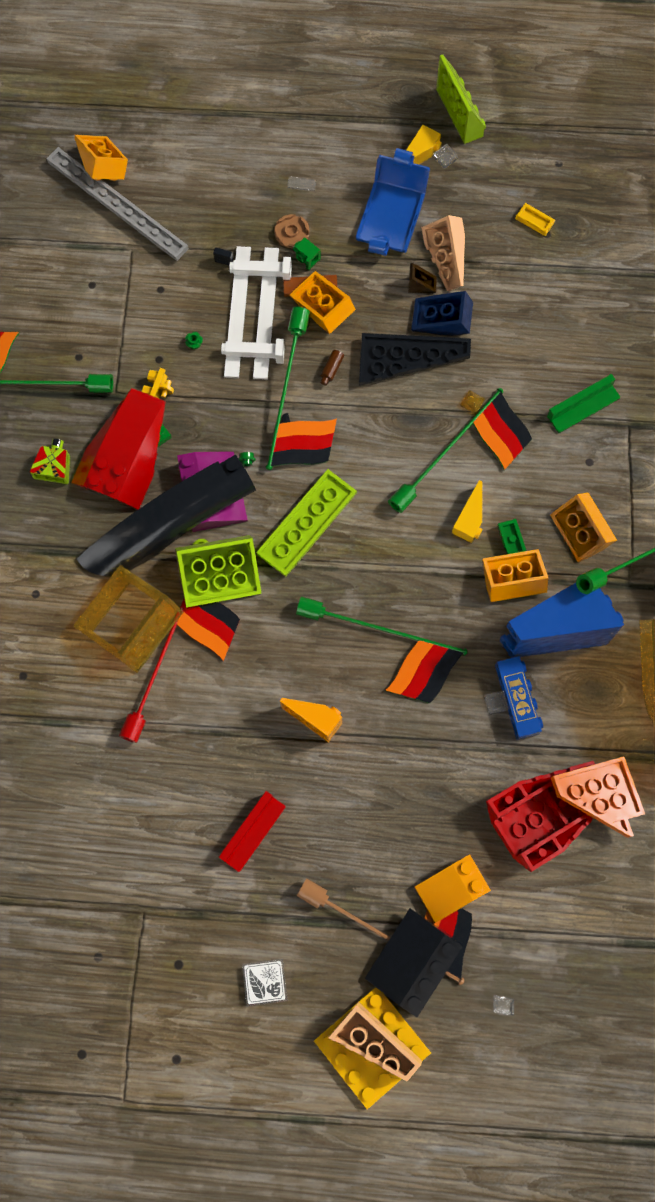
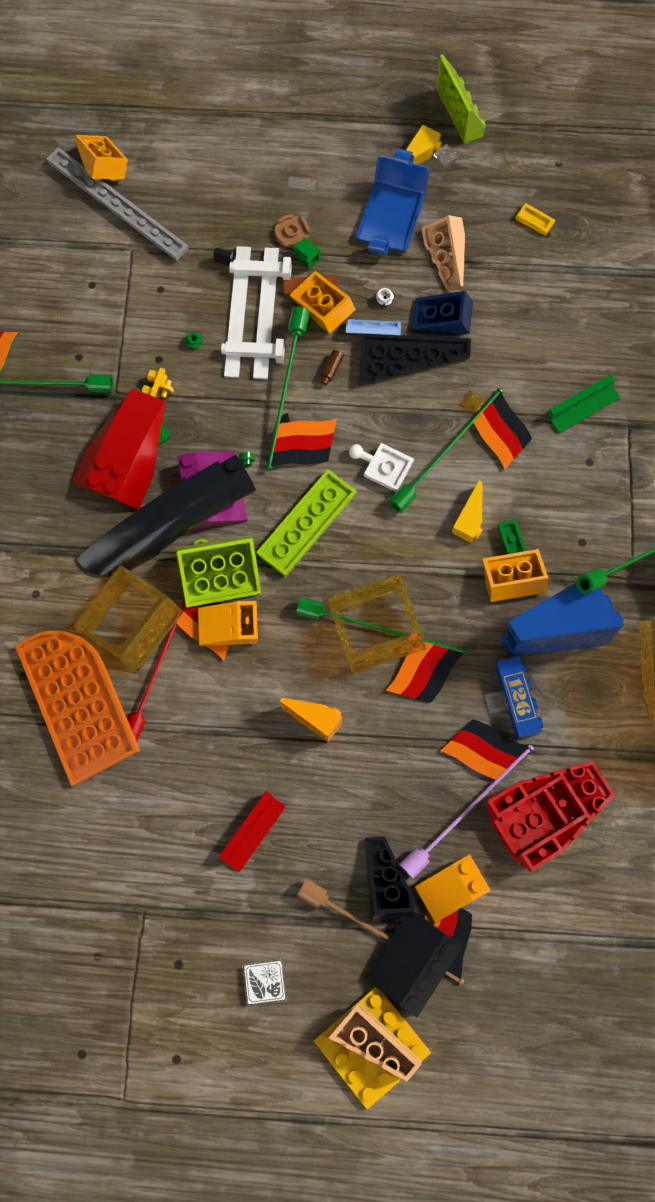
(52, 463): torso -> none
(77, 703): none -> orange plate
(228, 624): none -> light orange slope
(373, 327): none -> light blue tile
(385, 651): none -> clear yellow windscreen
(386, 467): none -> white plate
(387, 293): none -> white plate
(388, 892): none -> black wedge
(421, 280): dark brown slope -> none
(485, 753): none -> flag
(503, 1006): clear slope -> none
(583, 527): light orange slope -> none
(603, 793): wing -> none

